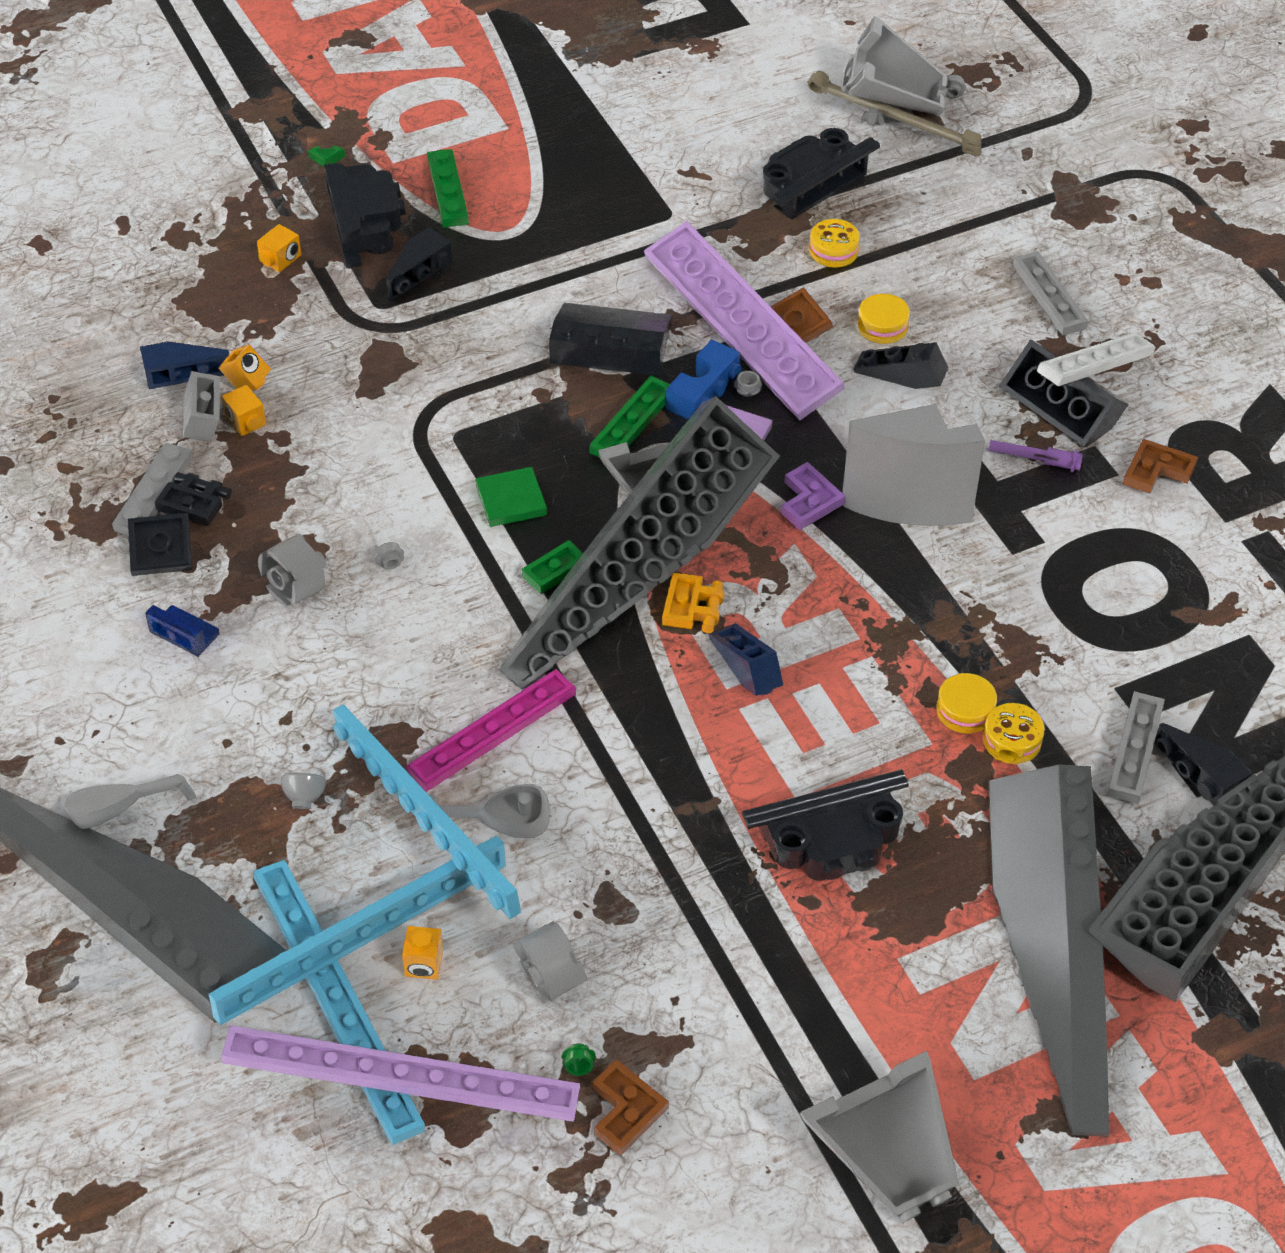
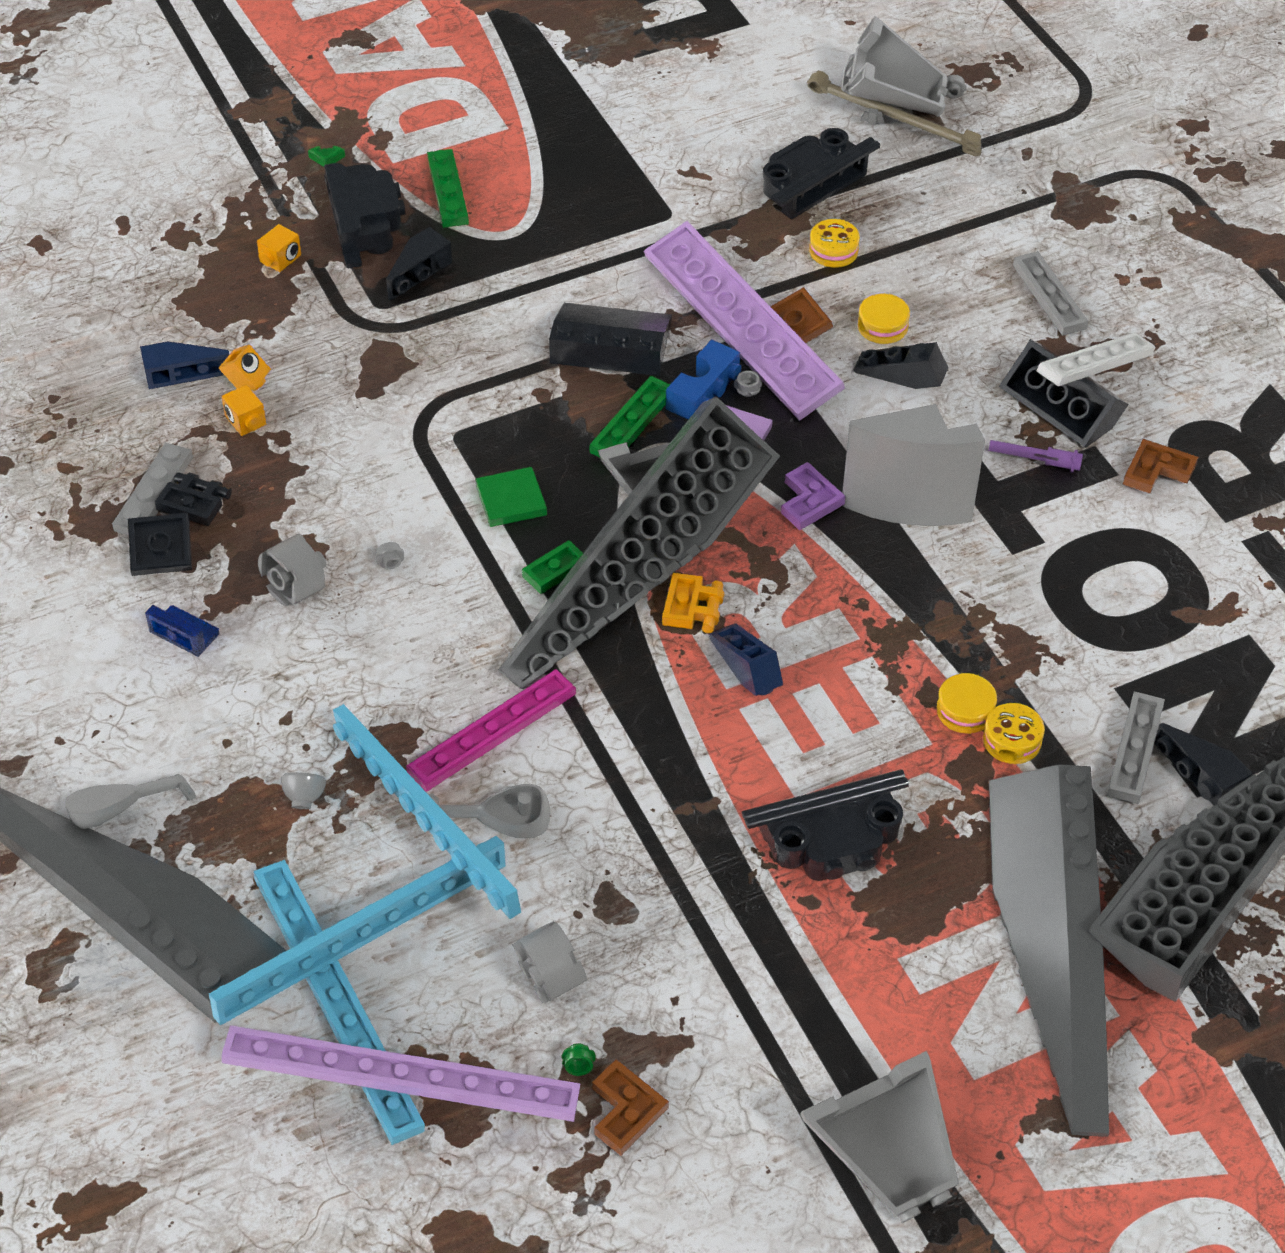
(201, 406): light grey brick -> none
(422, 952): light orange brick -> none

